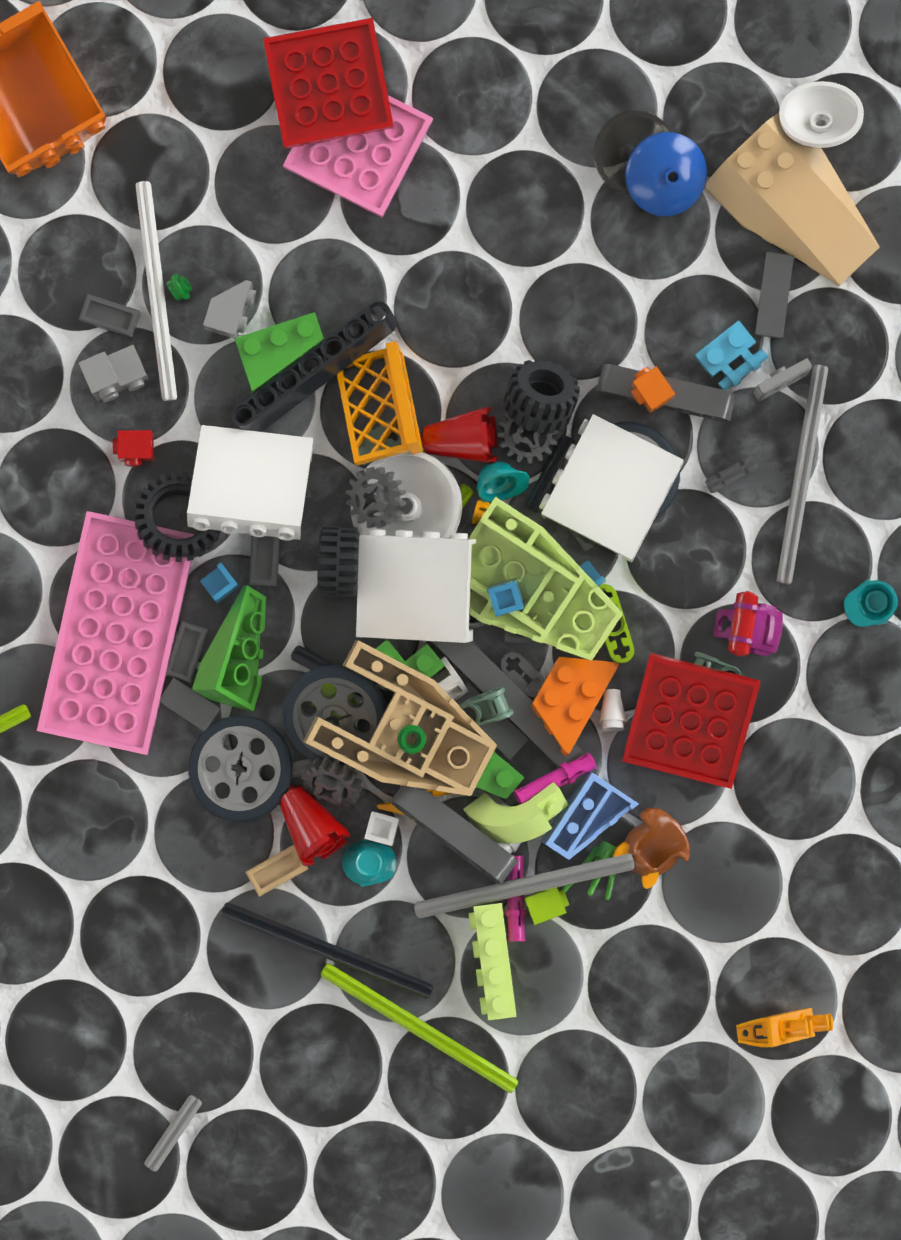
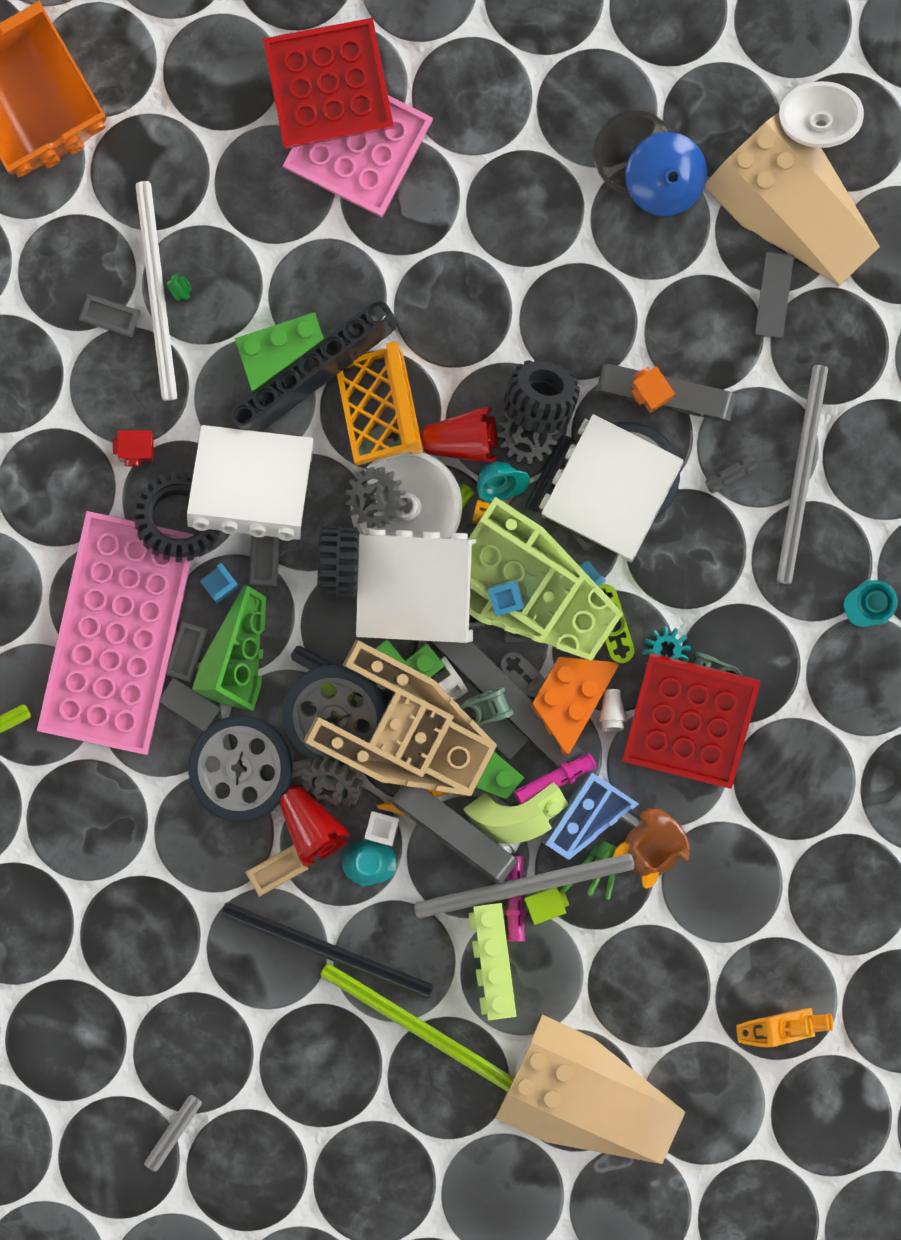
(113, 373): light grey brick -> none
(228, 309): light grey slope -> none
(418, 745): green plate -> none
(587, 1098): none -> tan wedge
(677, 648): none -> teal gear
(725, 350): medium azure plate -> none
(753, 628): magenta piece -> none
(782, 378): light grey plate -> none

